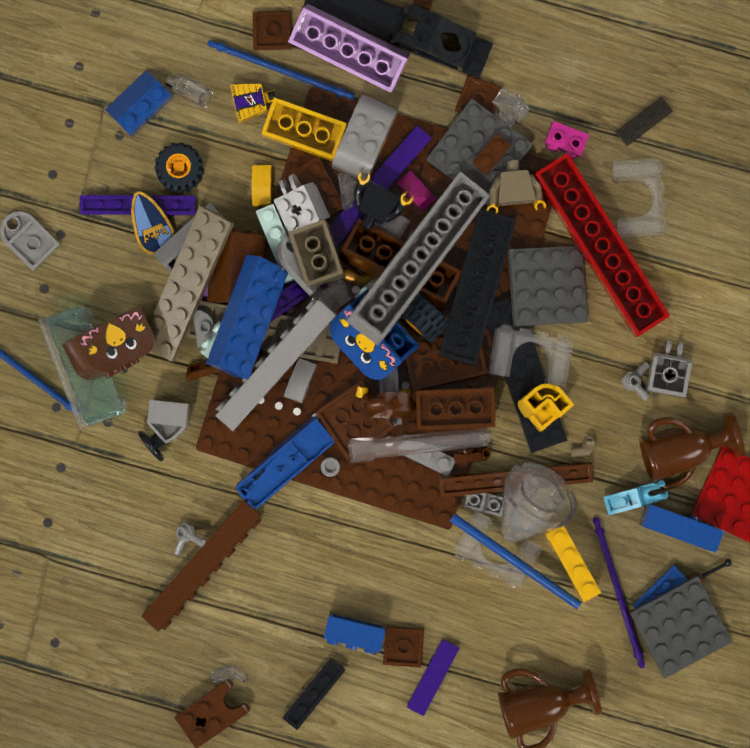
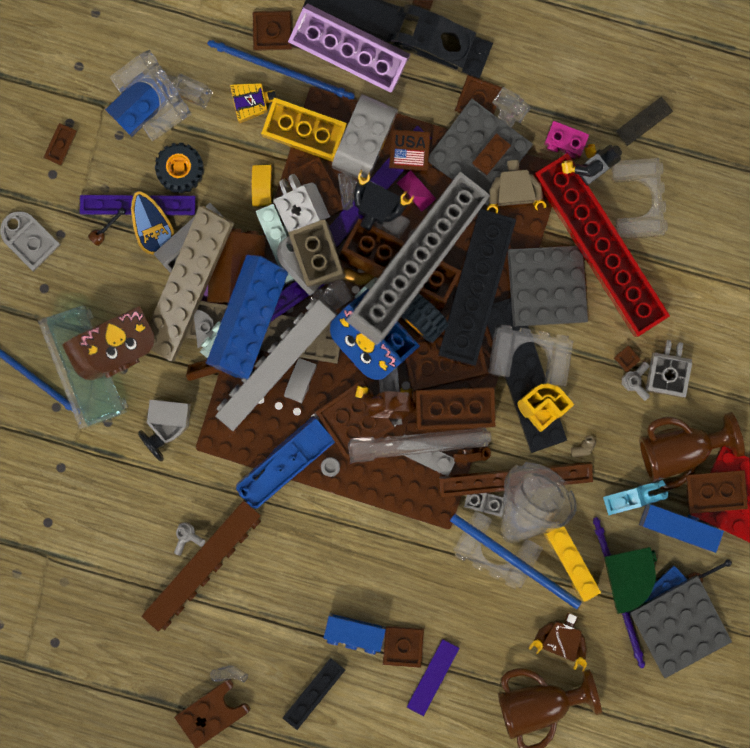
(60, 144): none -> reddish brown plate
(97, 236): none -> hinge
(172, 107): none -> clear arch
(409, 150): none -> tile
(563, 640): none -> reddish brown torso
(599, 163): none -> black torso
(627, 359): none -> reddish brown plate
(631, 577): none -> dark green brick
(716, 491): none -> reddish brown plate

